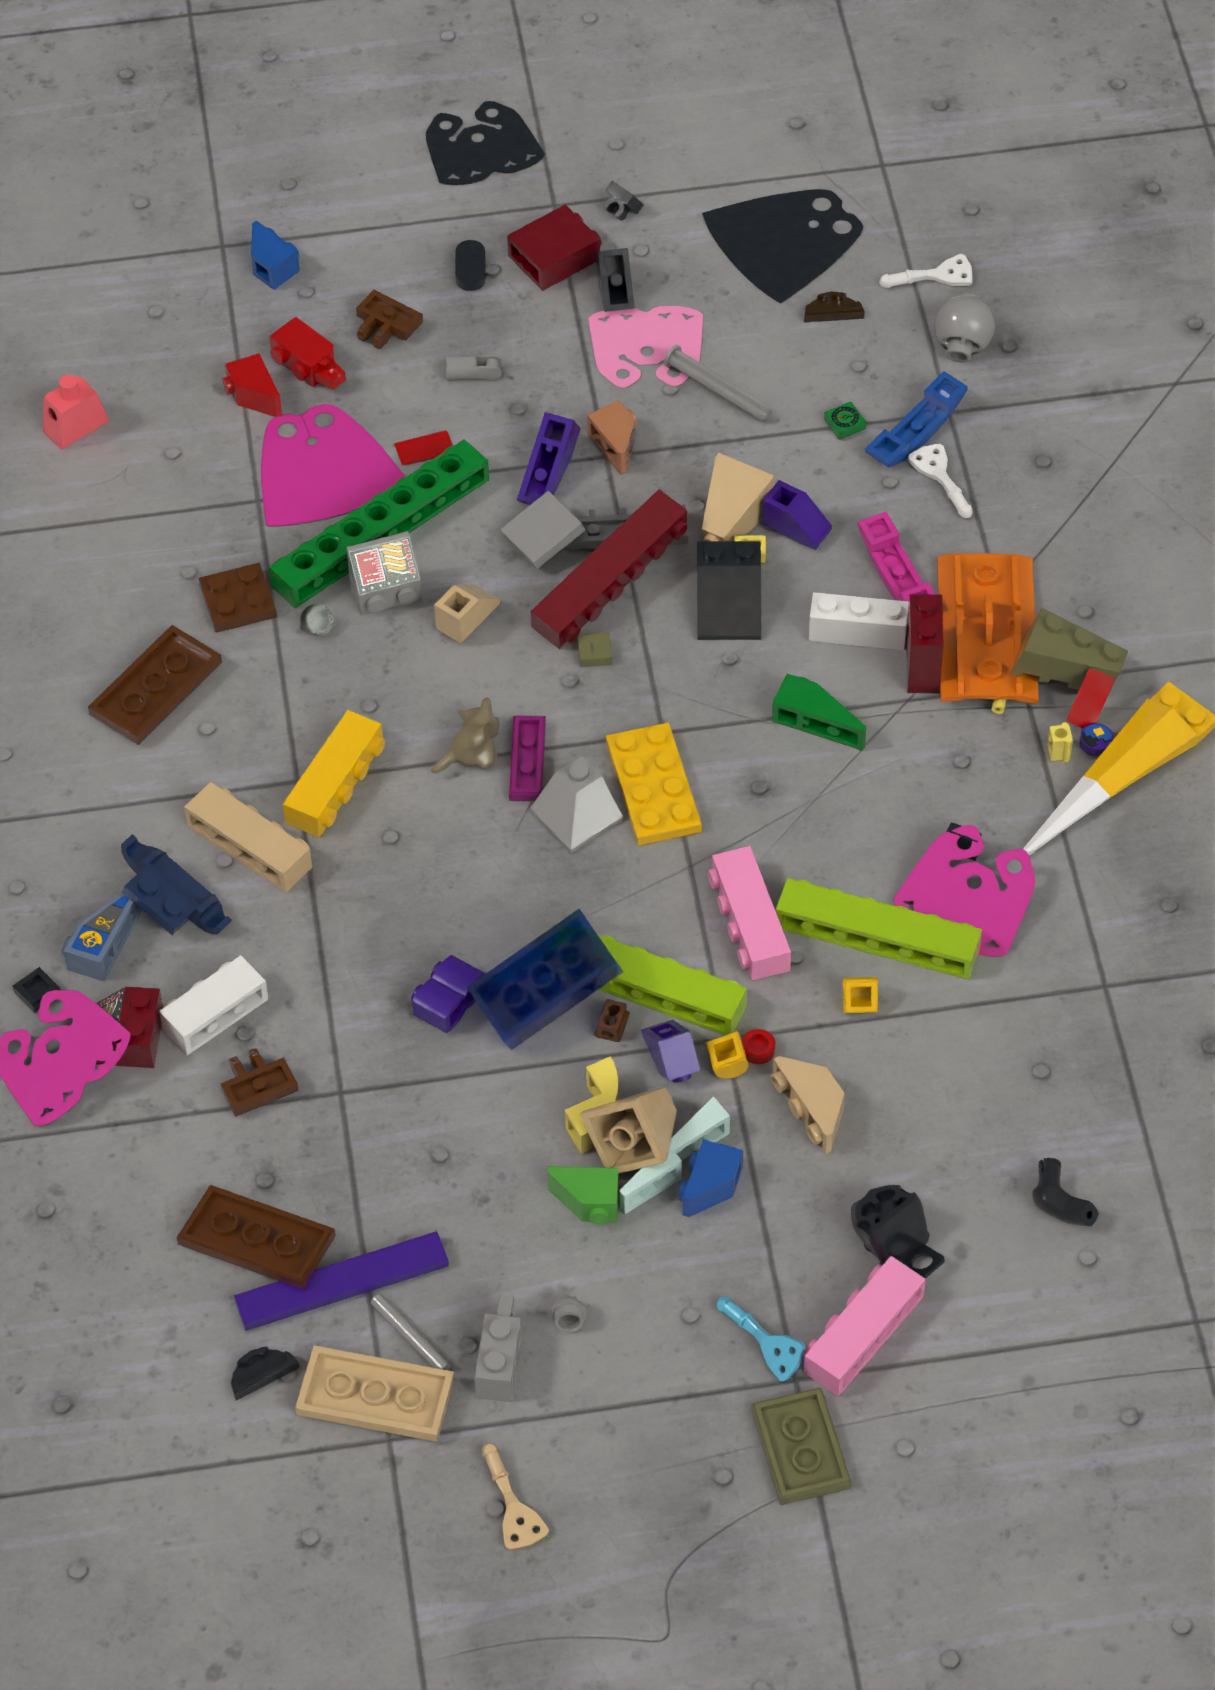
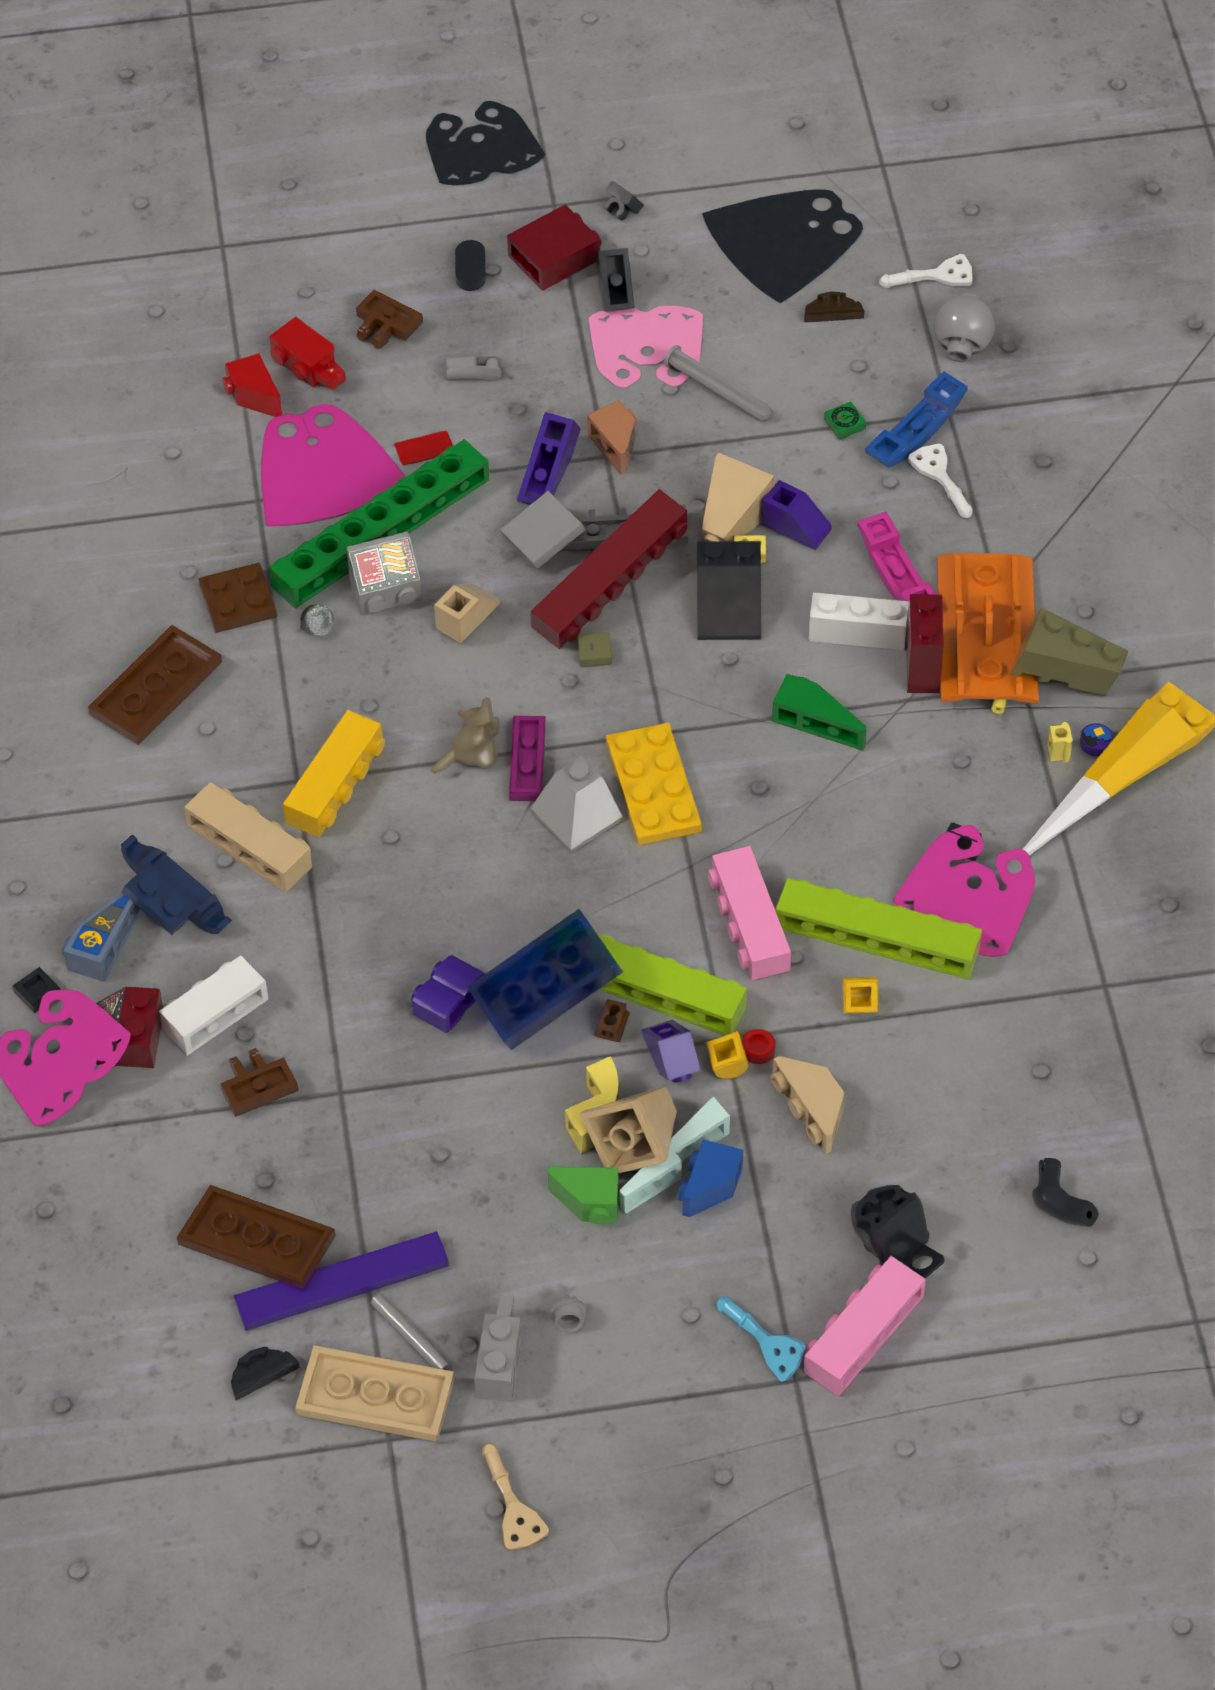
(72, 411): coral torso -> none
(272, 257): blue slope -> none
(801, 1446): olive tile -> none
(1090, 698): red sticker -> none

